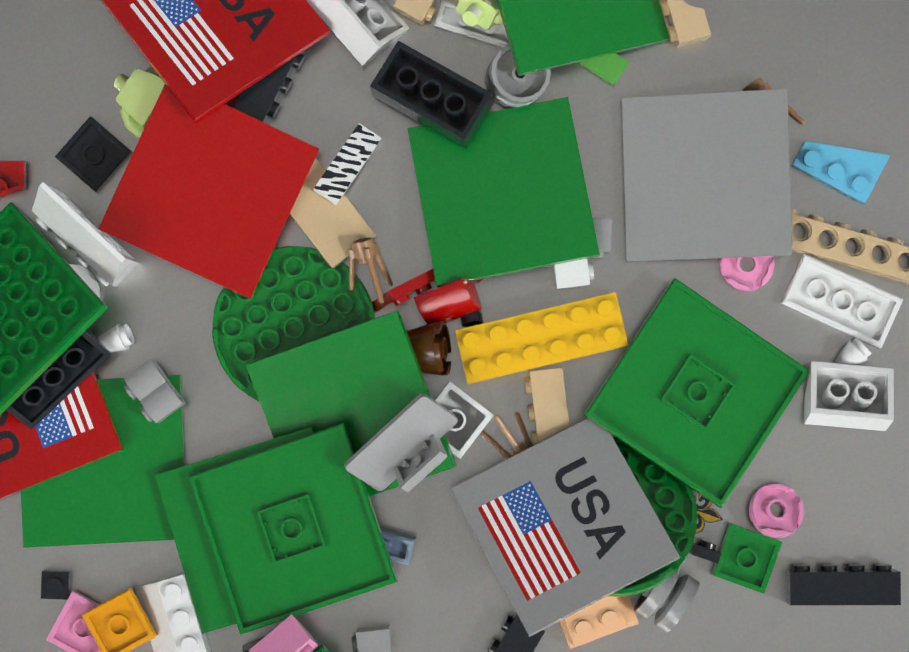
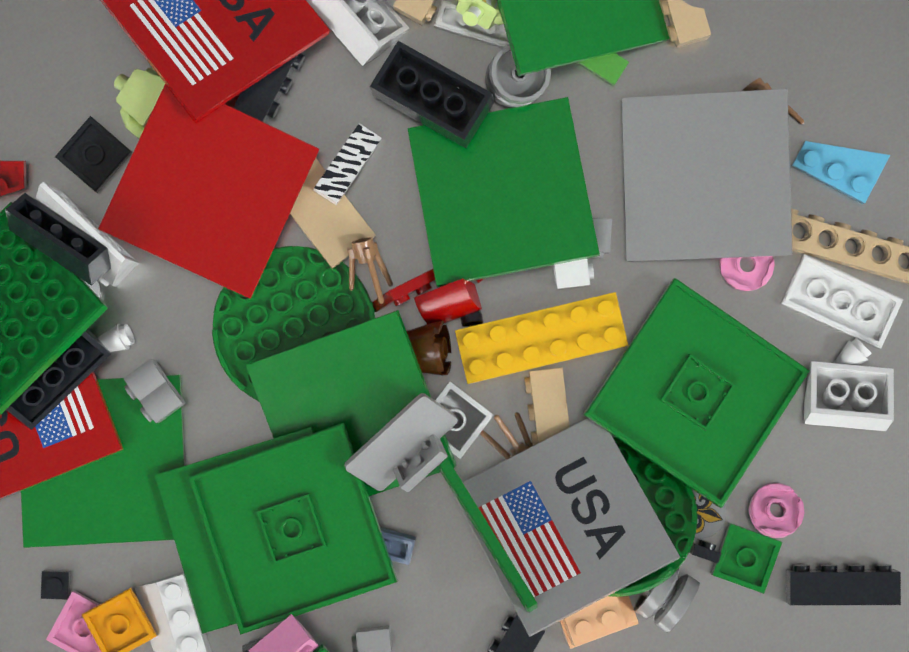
(58, 239): none -> black brick
(488, 536): none -> green tile

